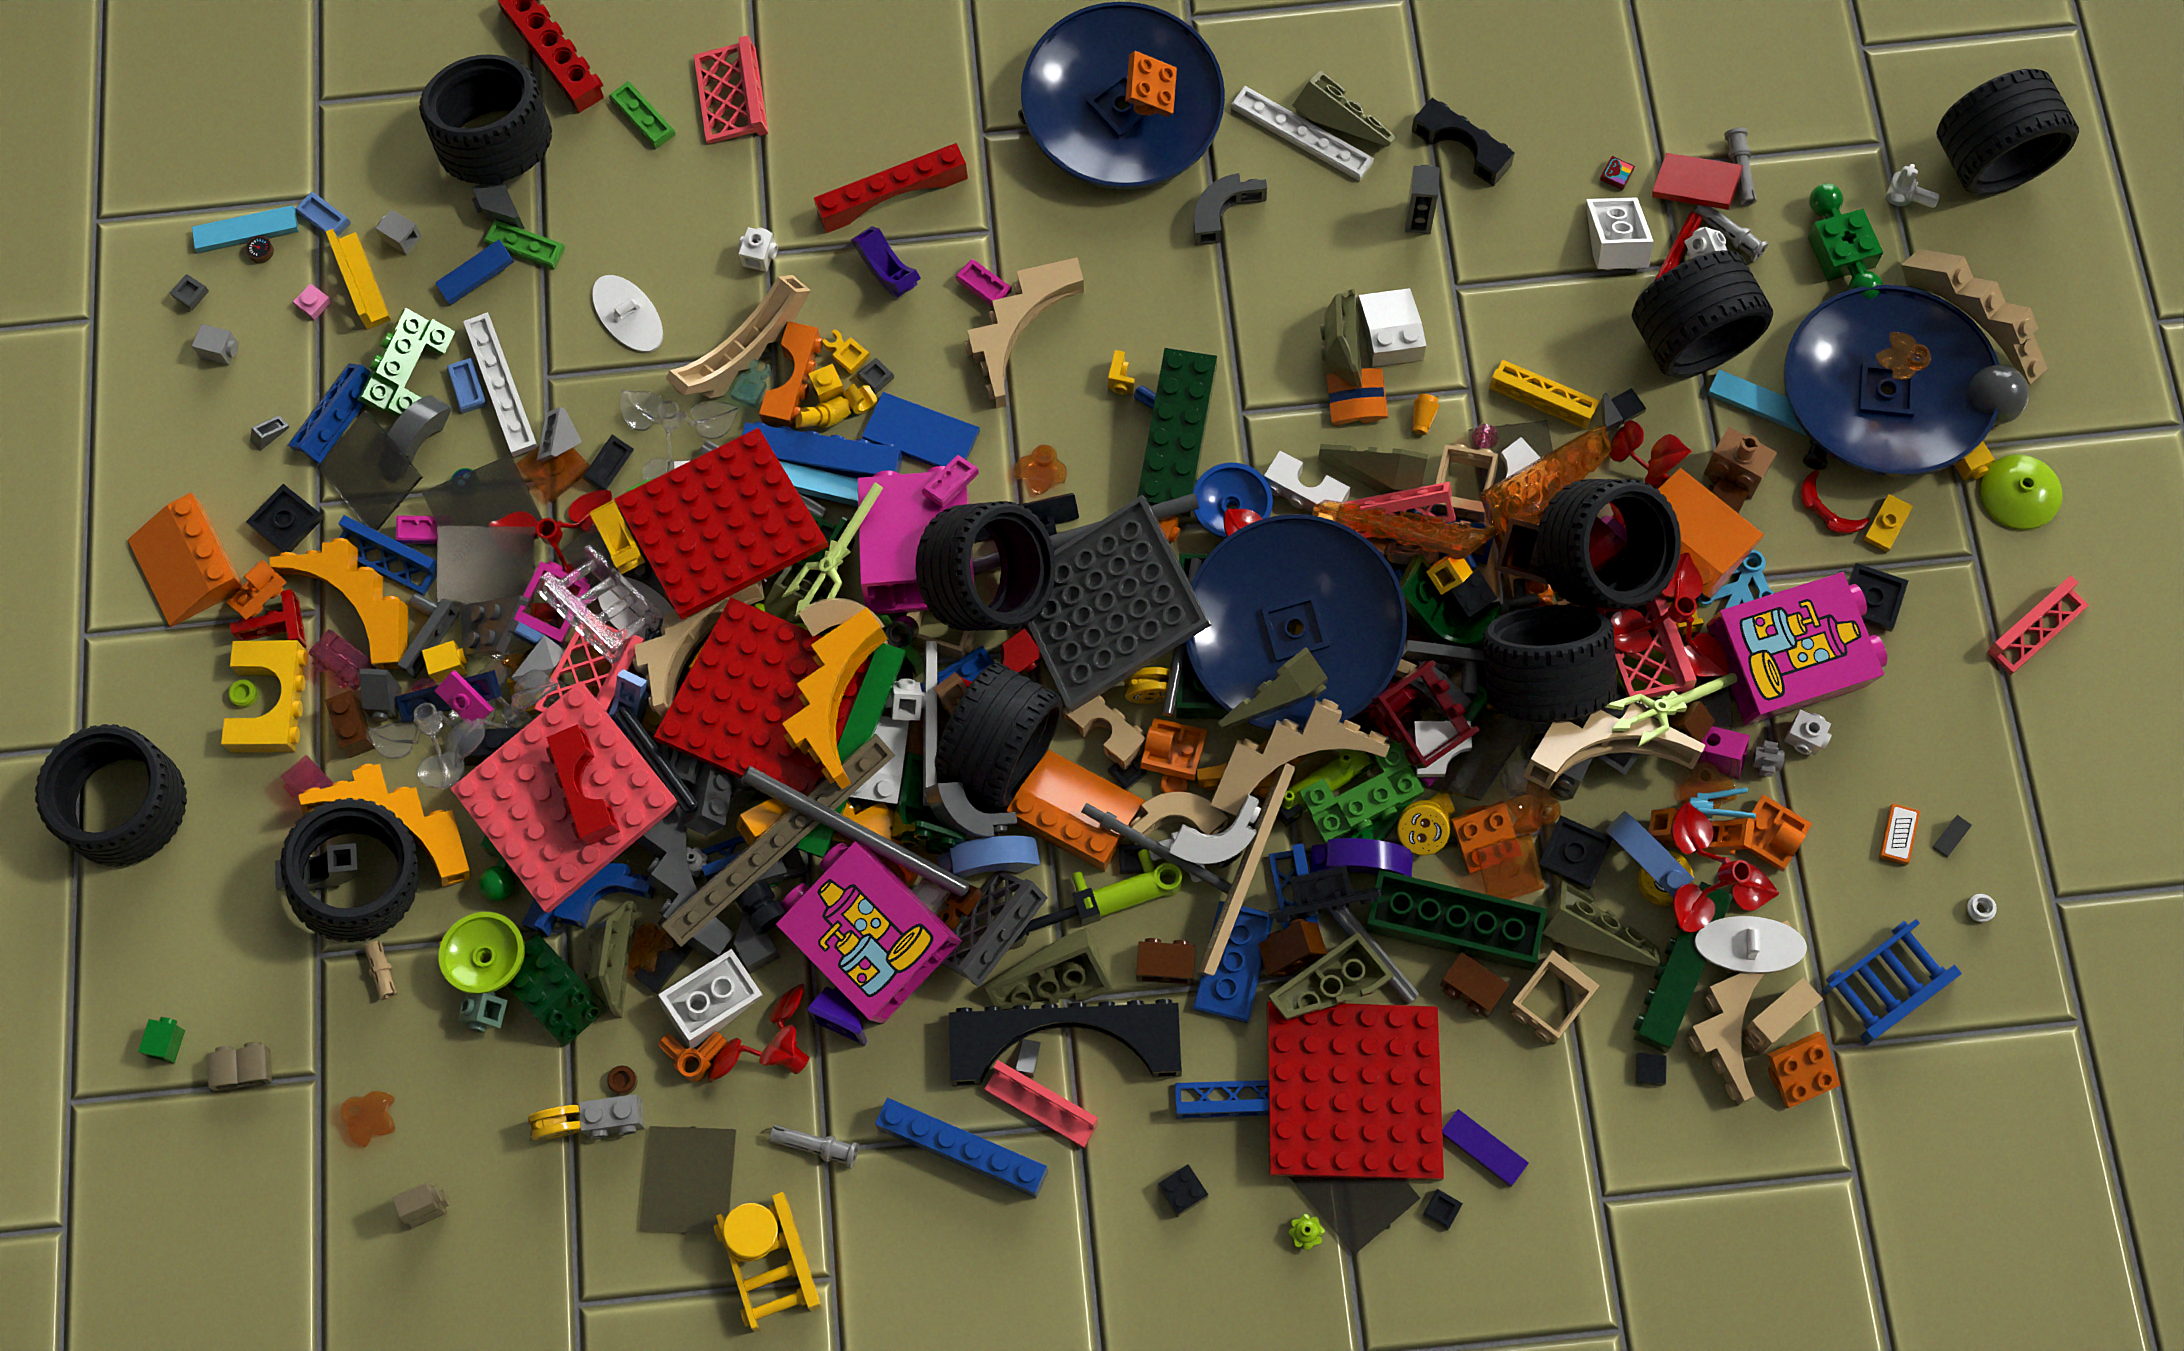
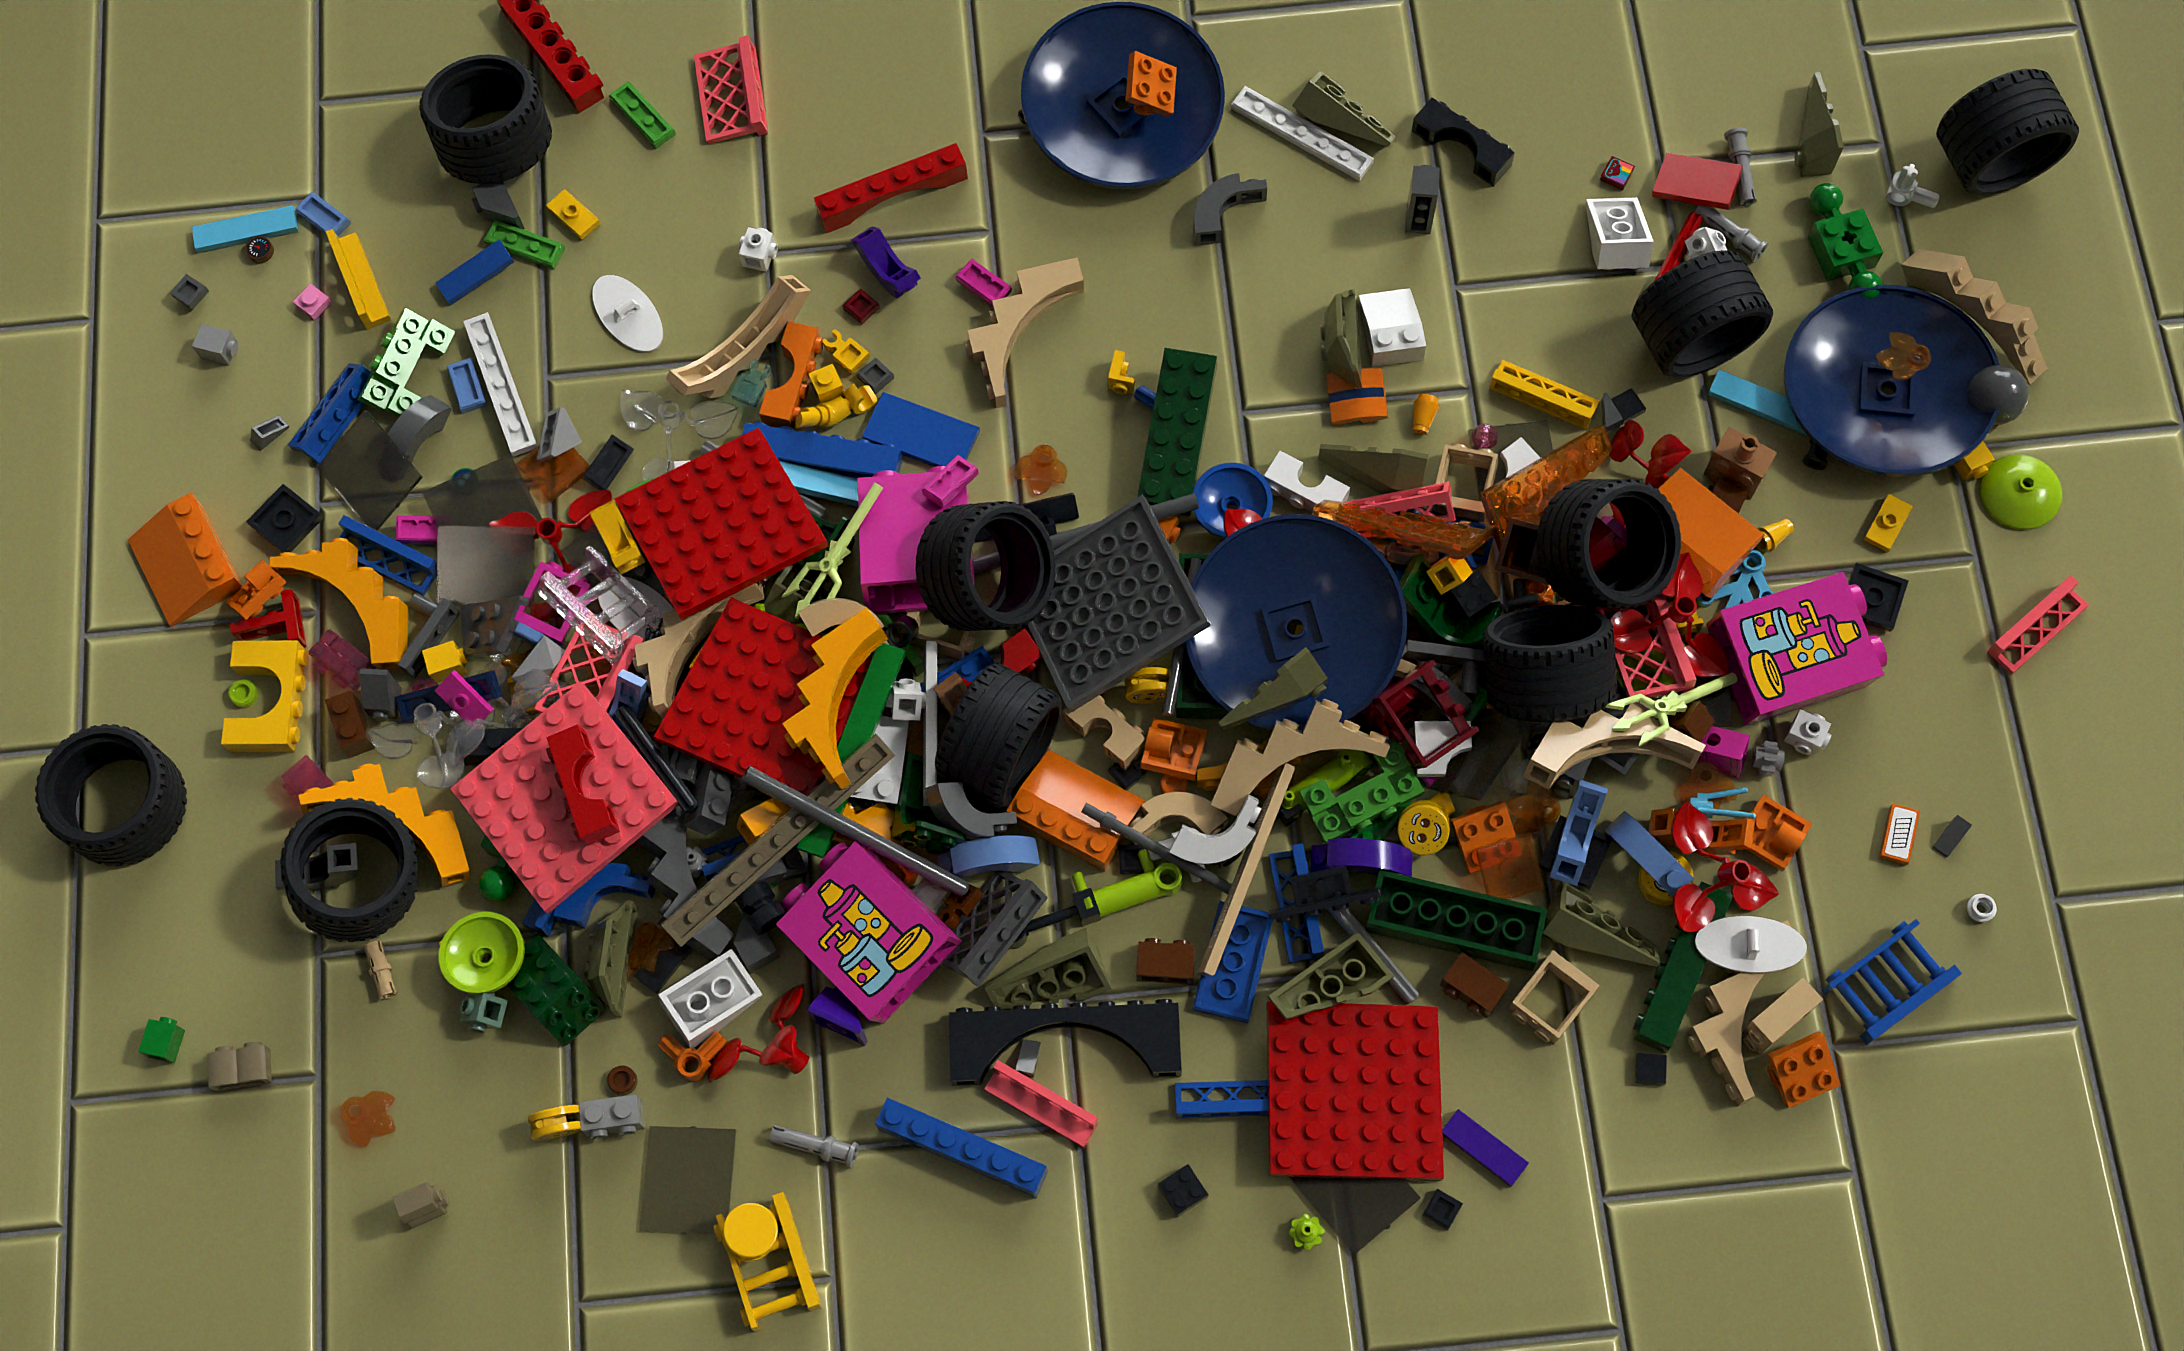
(398, 232): light grey brick -> none
(573, 214): none -> yellow plate
(861, 306): none -> dark red tile
(1292, 948): reddish brown brick -> none
(1577, 832): none -> medium blue arch
(1774, 535): none -> yellow cone
(1820, 134): none -> olive wedge
(1834, 523): red piece -> none

